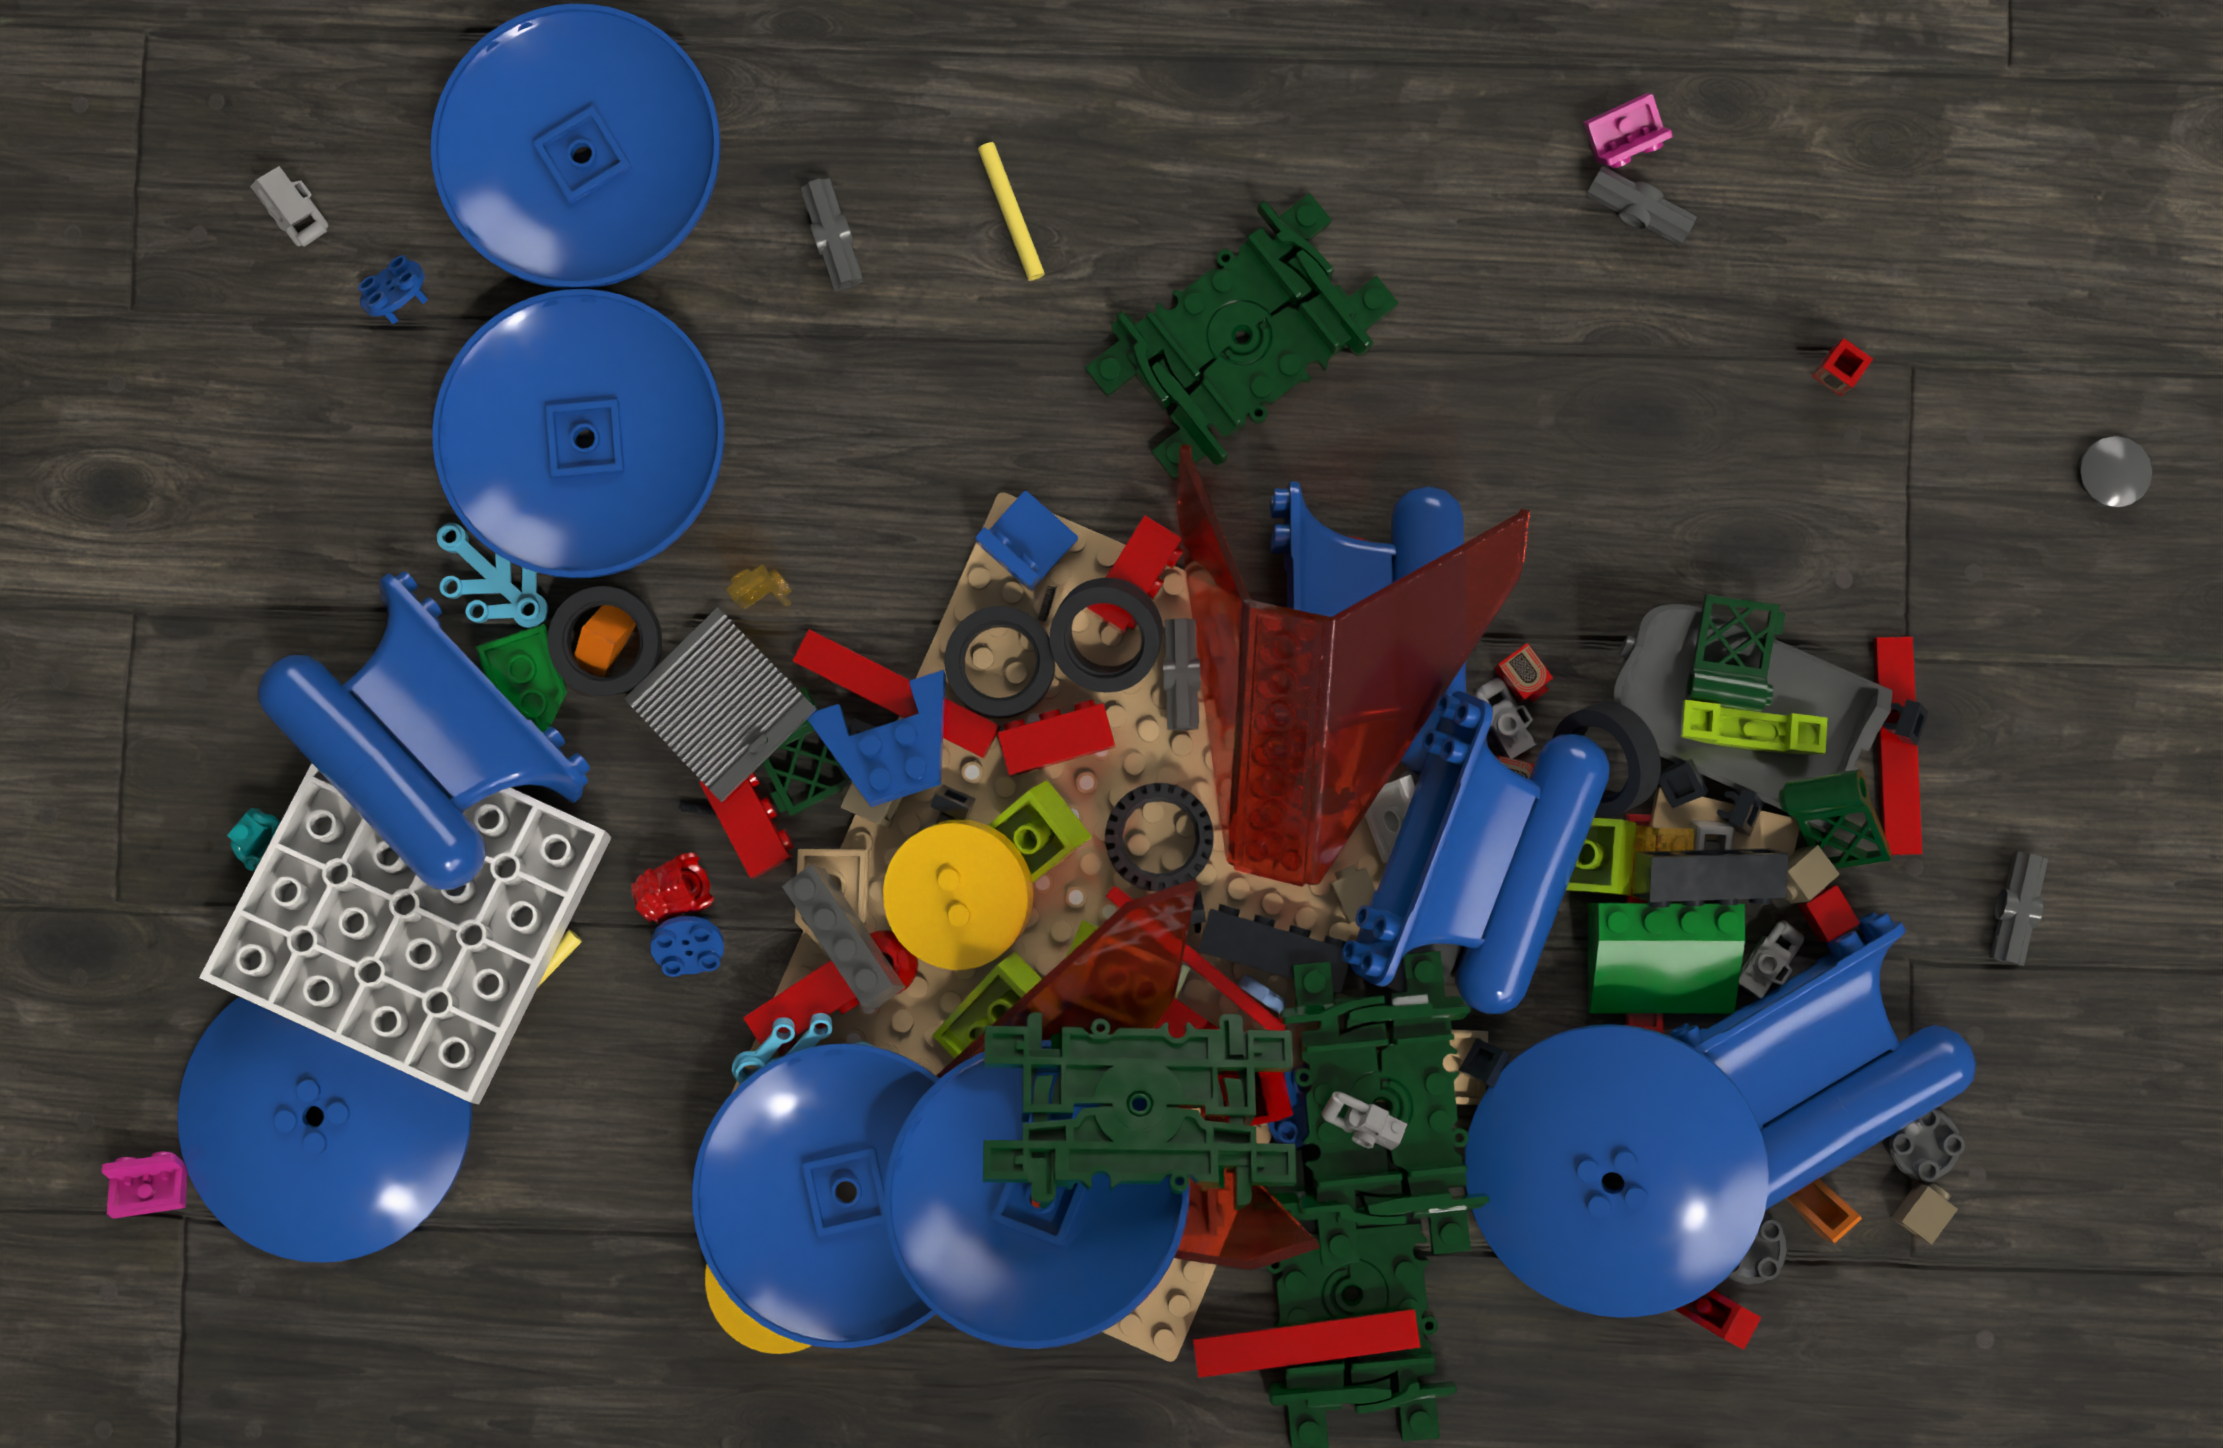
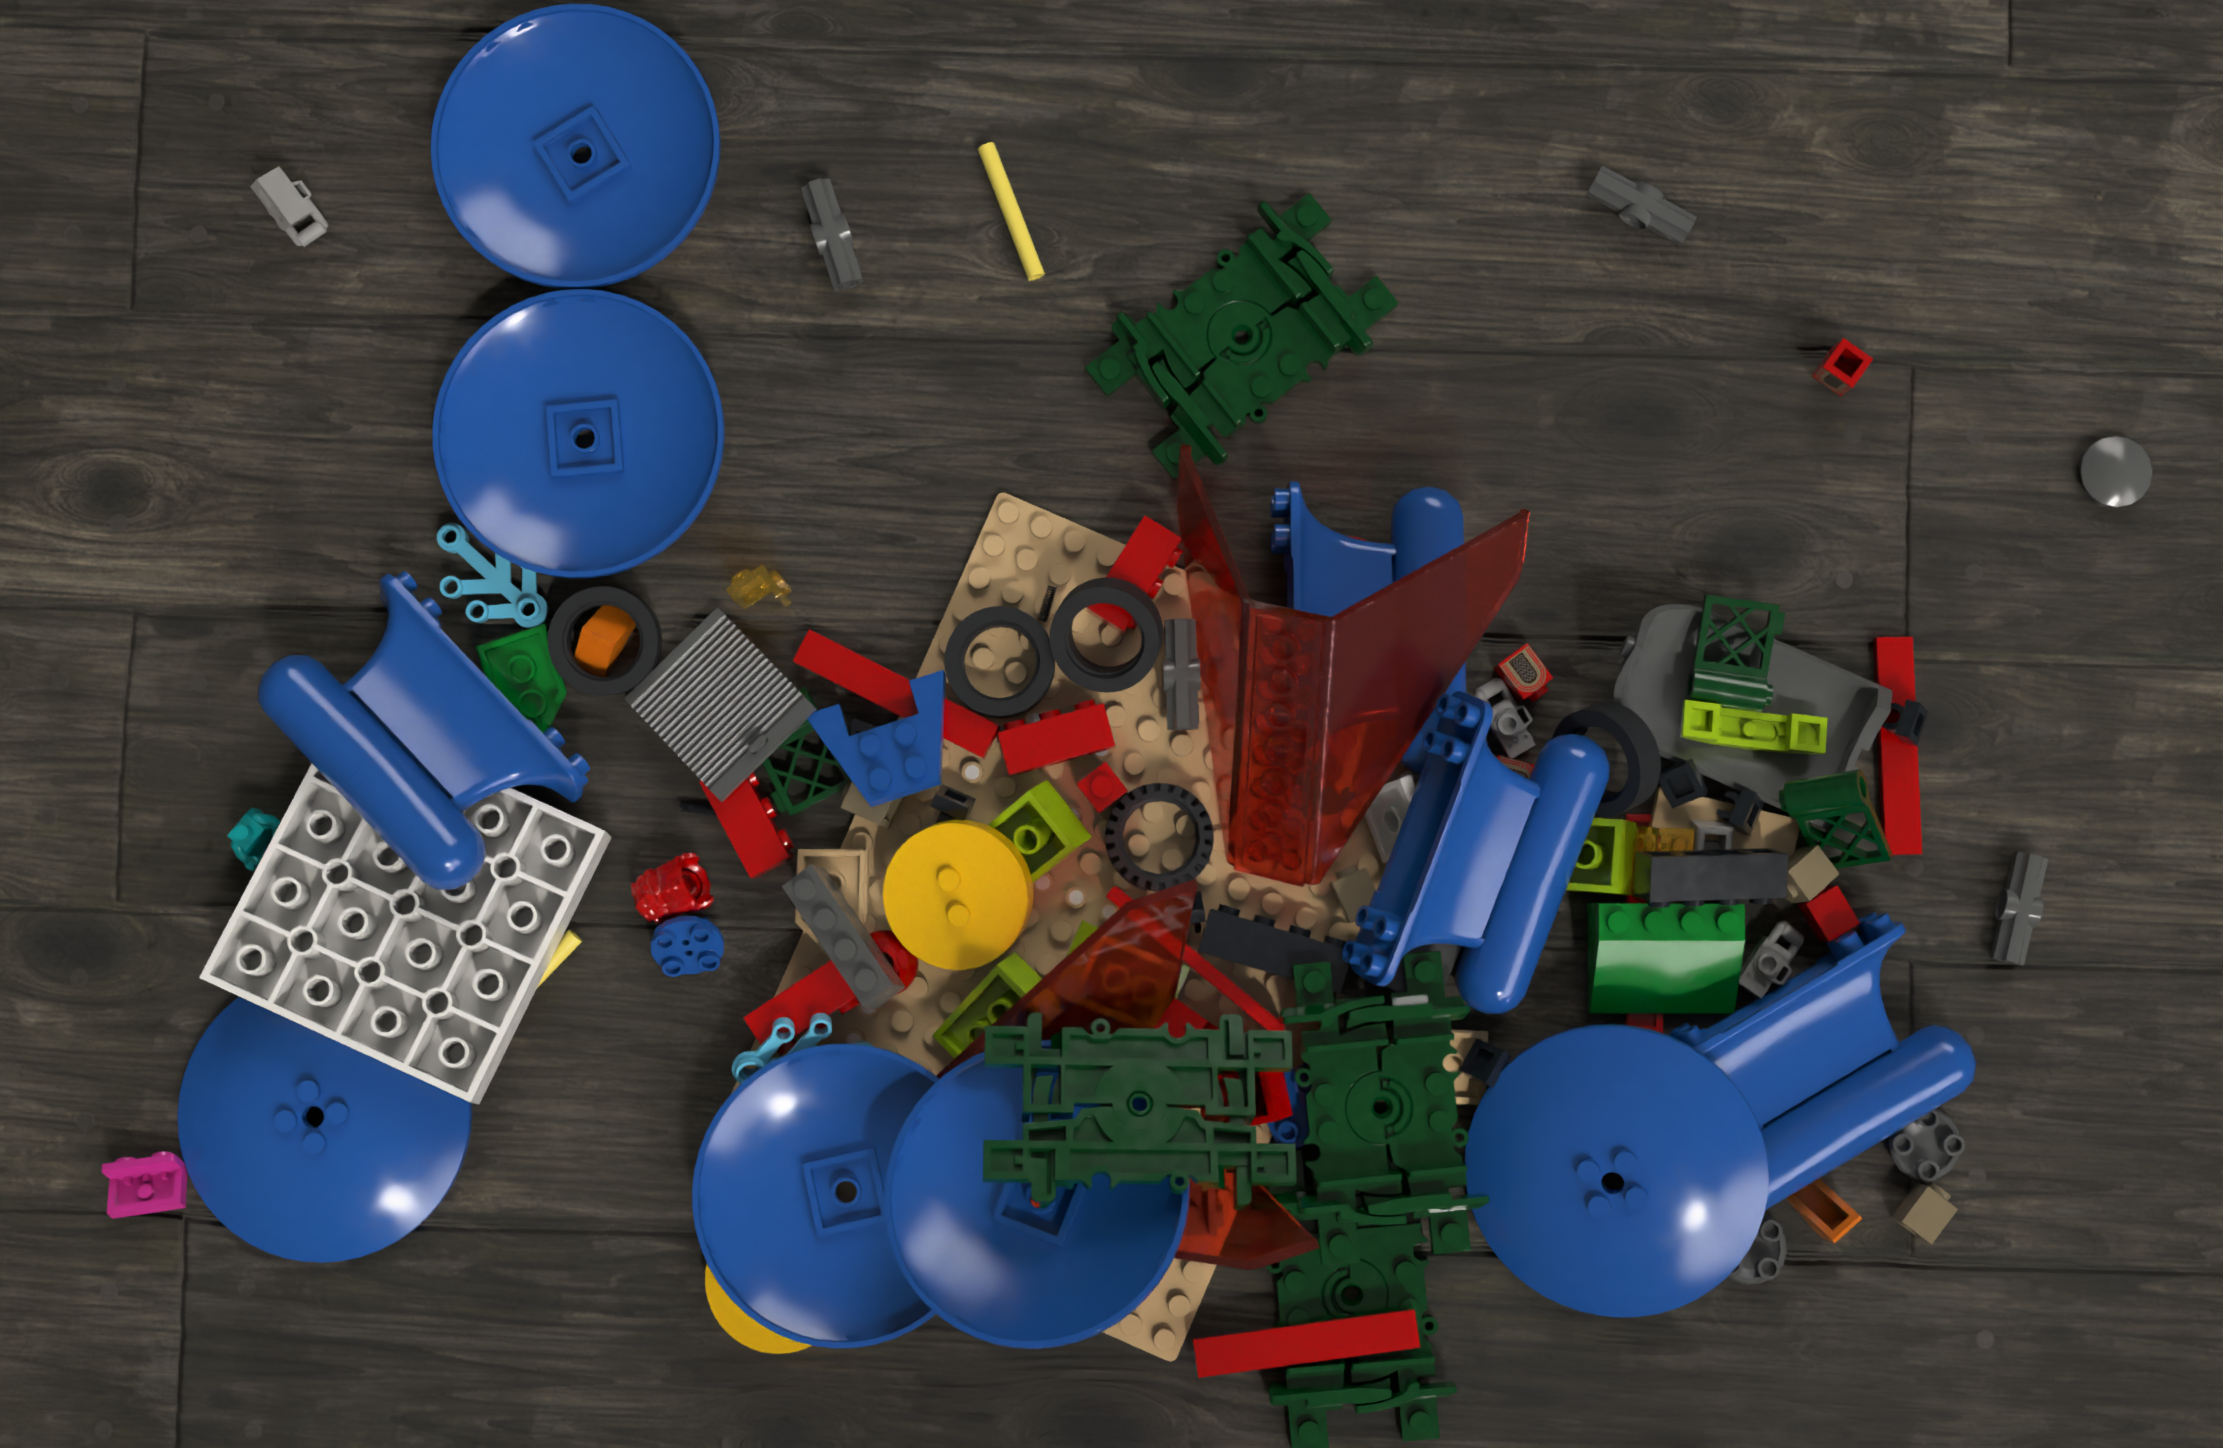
(392, 288): blue plate -> none
(1027, 540): blue bracket -> none
(1102, 788): none -> red brick
(1262, 993): light blue tile -> none
(1366, 1121): light grey piece -> none
(1626, 131): dark pink bracket -> none
(1722, 1317): red slope -> none

